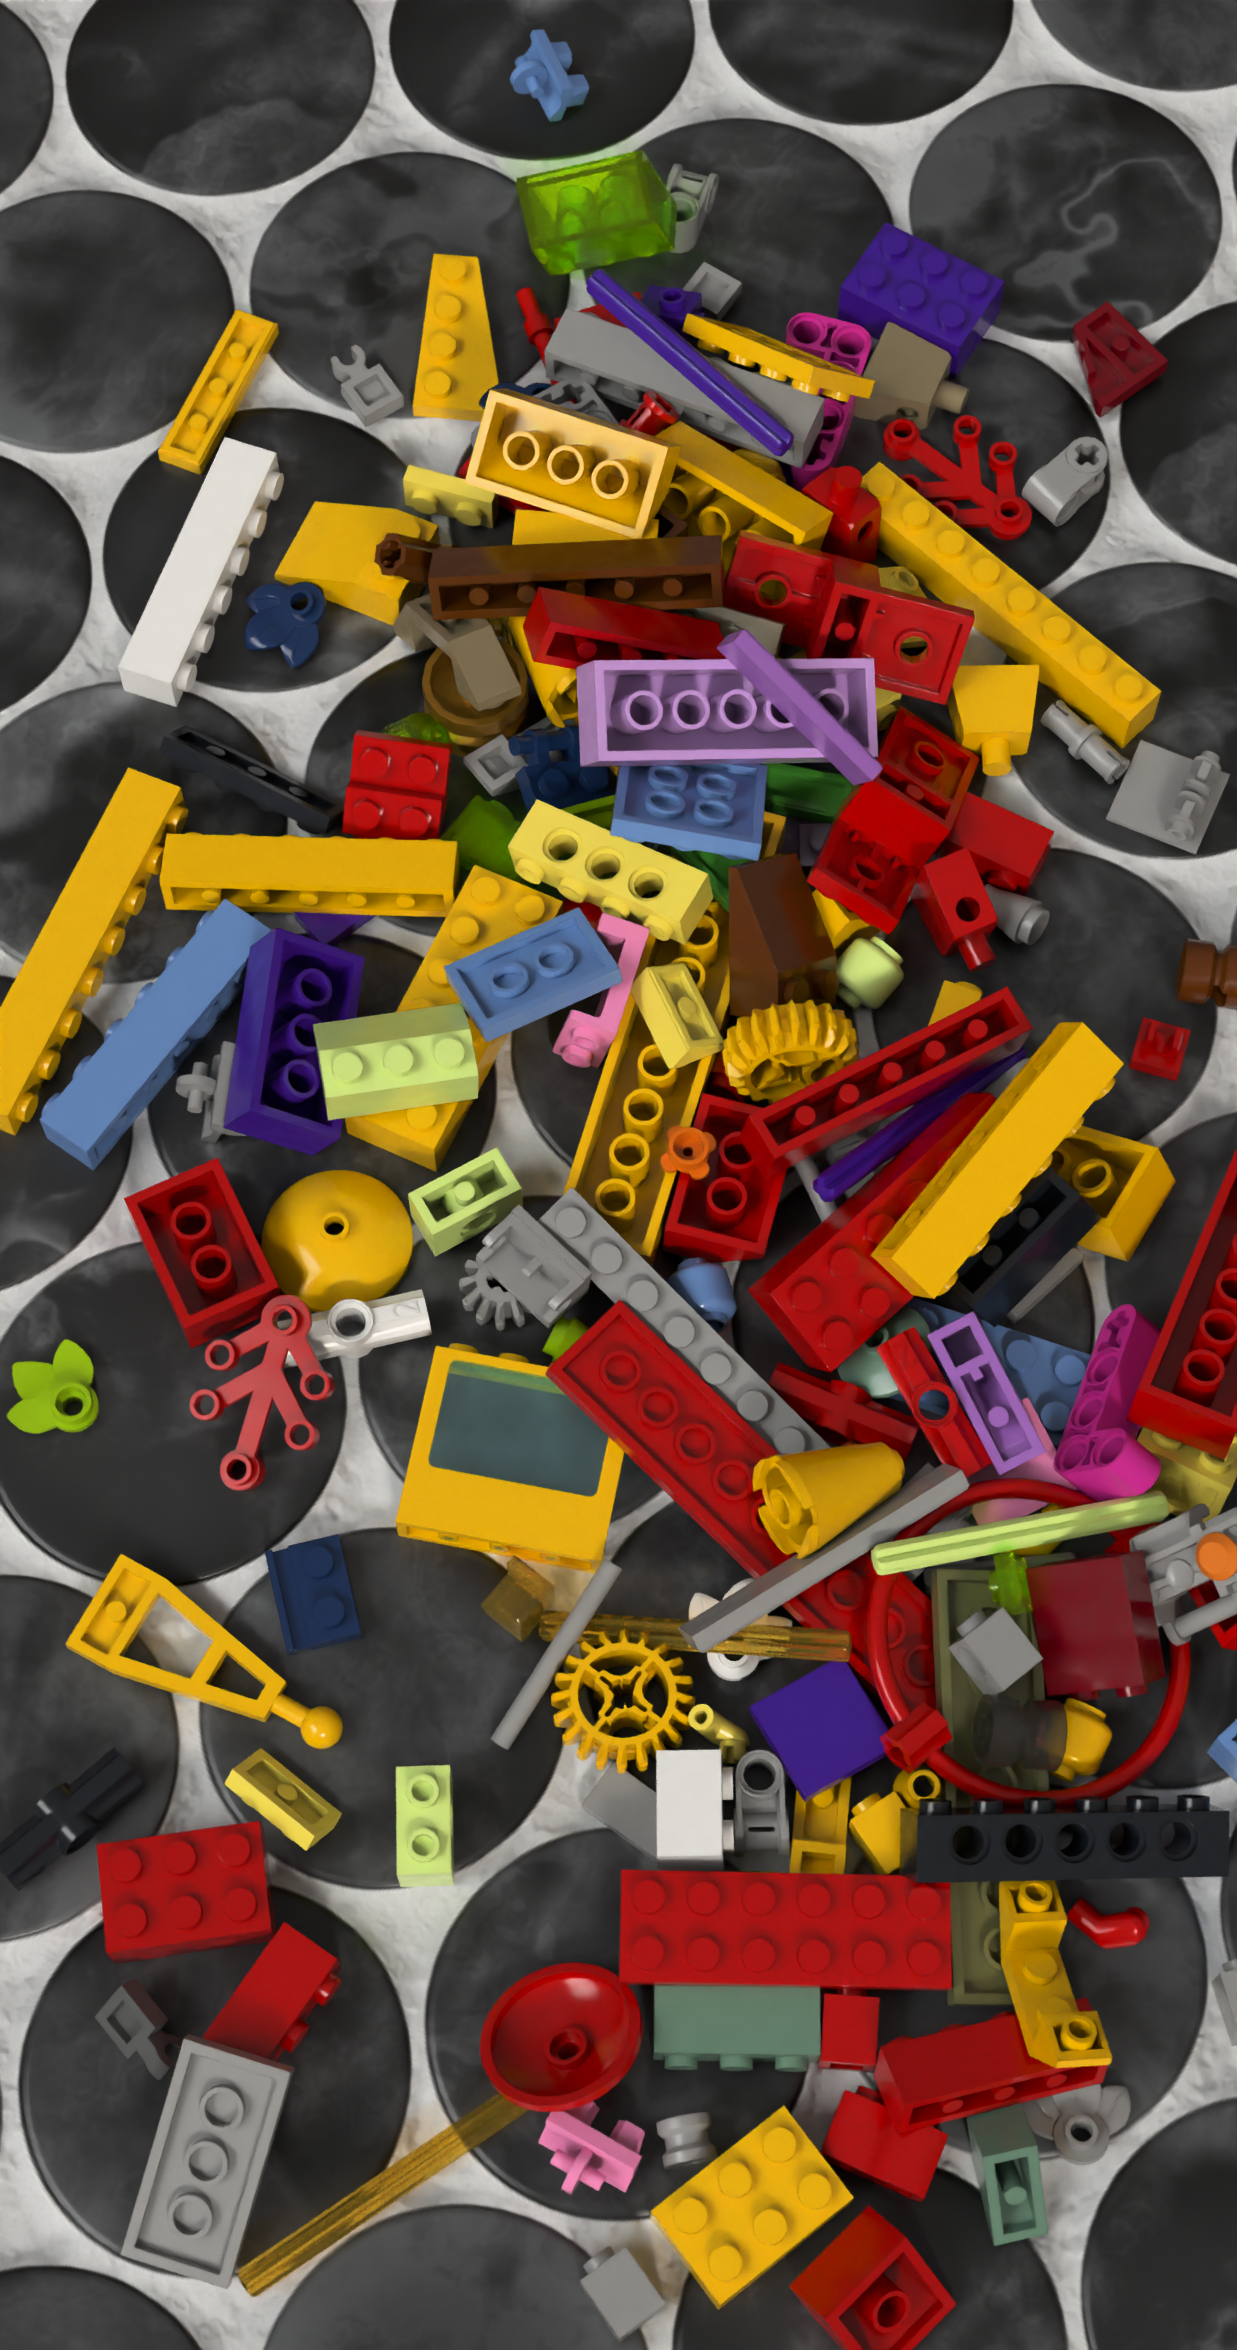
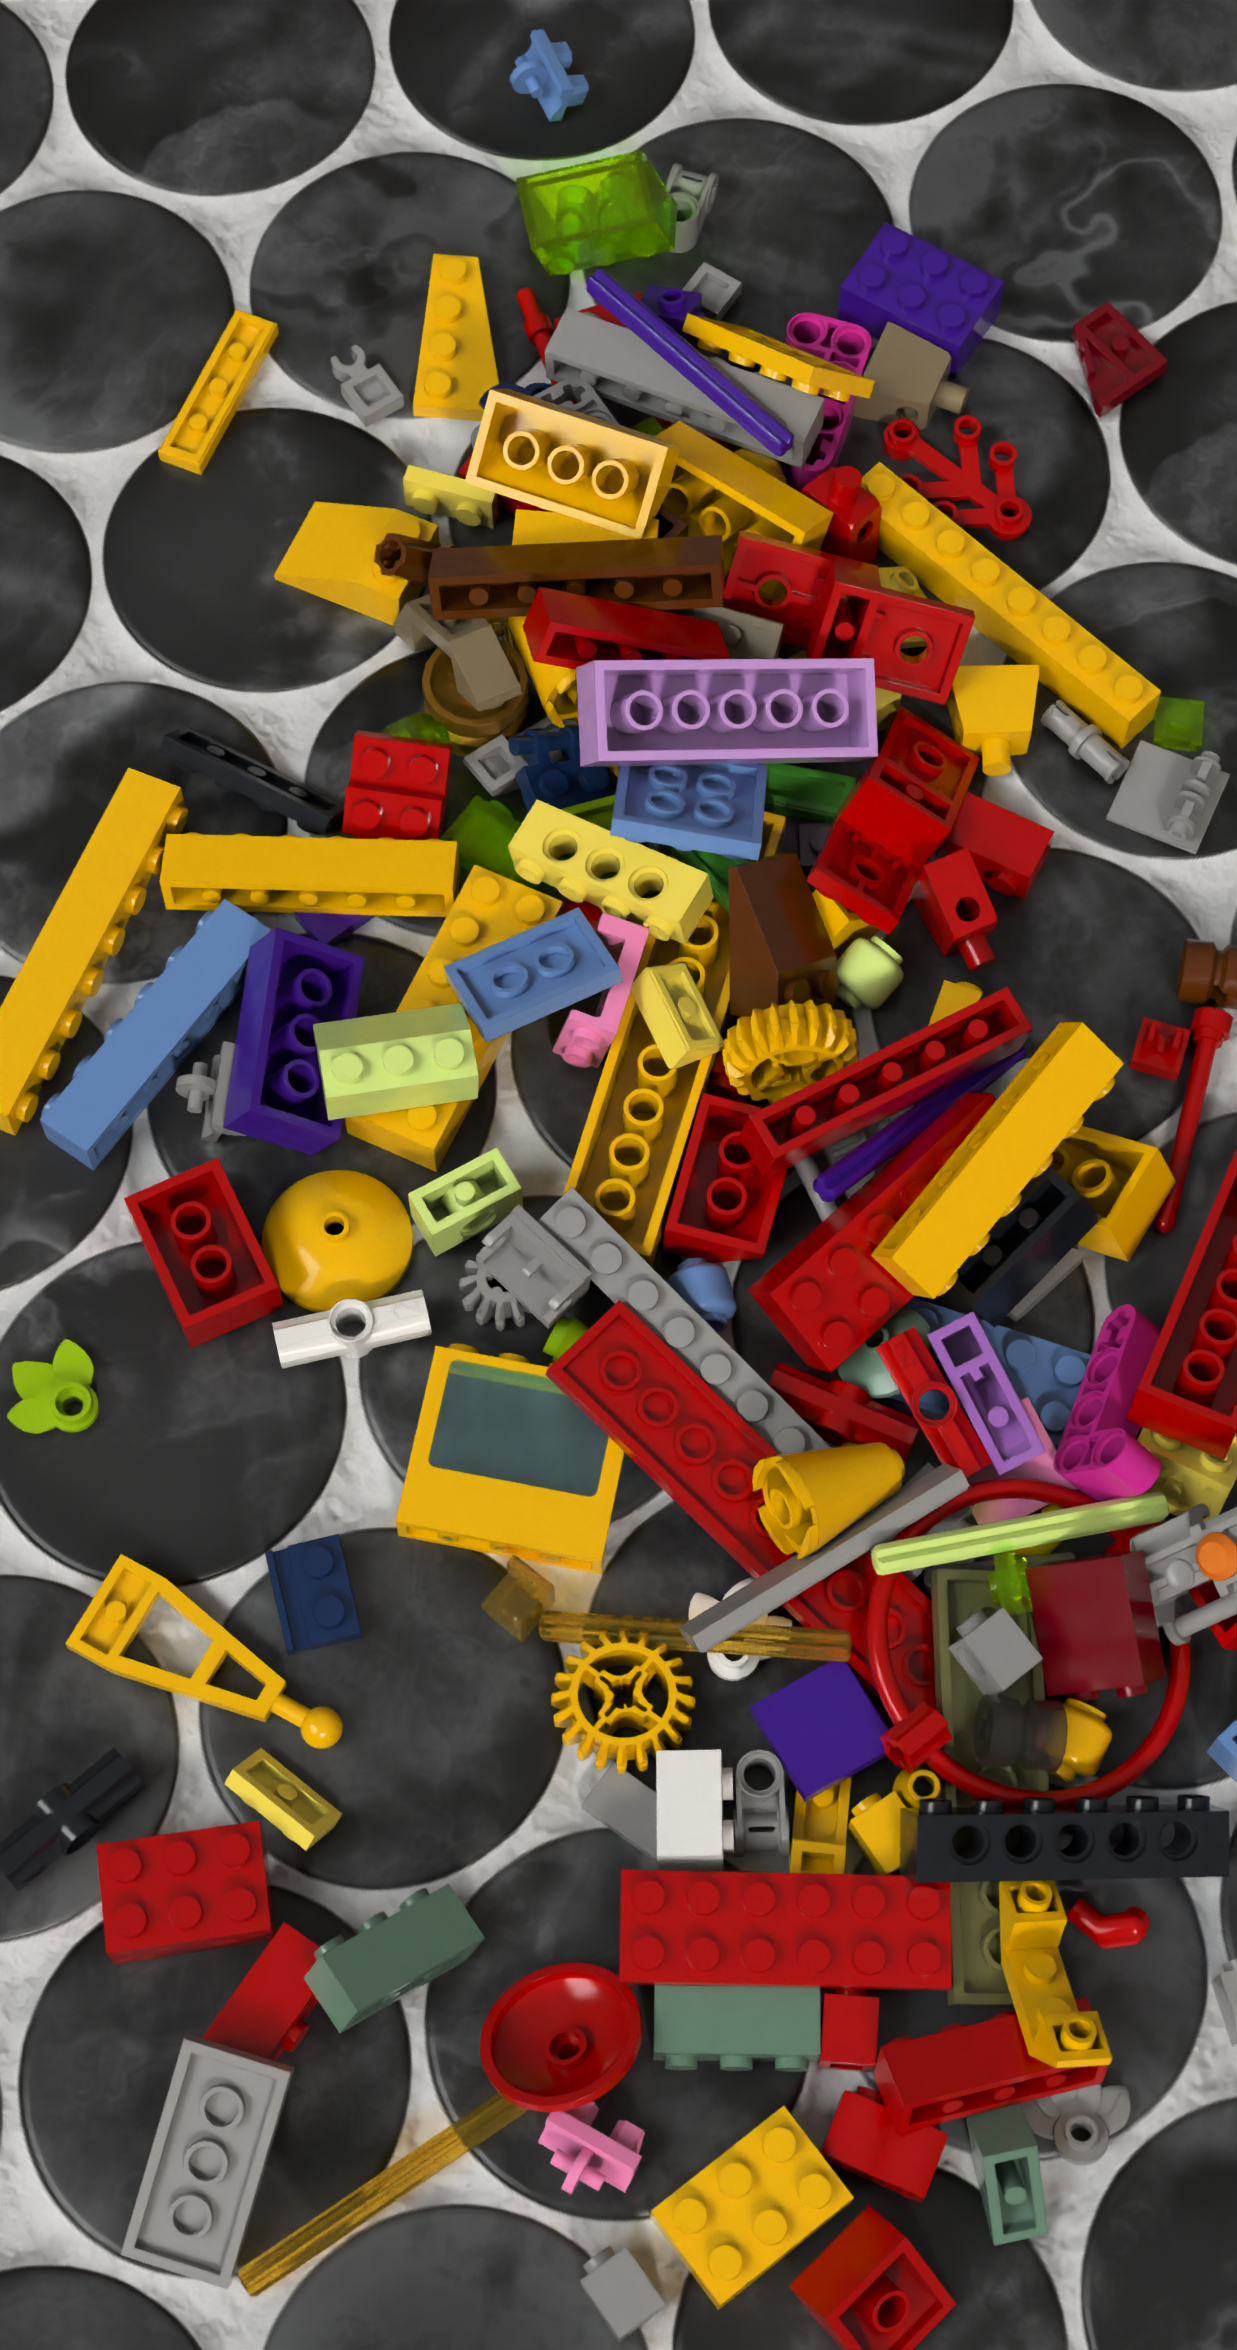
(136, 2027): dark grey plate -> none
(201, 572): white brick -> none
(267, 1384): plant -> none
(283, 626): dark blue plate -> none
(392, 1956): none -> sand green brick
(424, 1826): yellowish green brick -> none
(556, 1654): light grey bar -> none
(651, 415): red bush -> none
(686, 2140): light grey wheel -> none
(688, 1138): orange plate -> none
(720, 1731): light yellow arm -> none
(799, 707): medium lavender tile -> none
(1018, 915): light grey cone -> none
(1067, 480): light grey piece -> none
(1178, 724): none -> clear neon green plate
(1210, 1029): none -> red piece

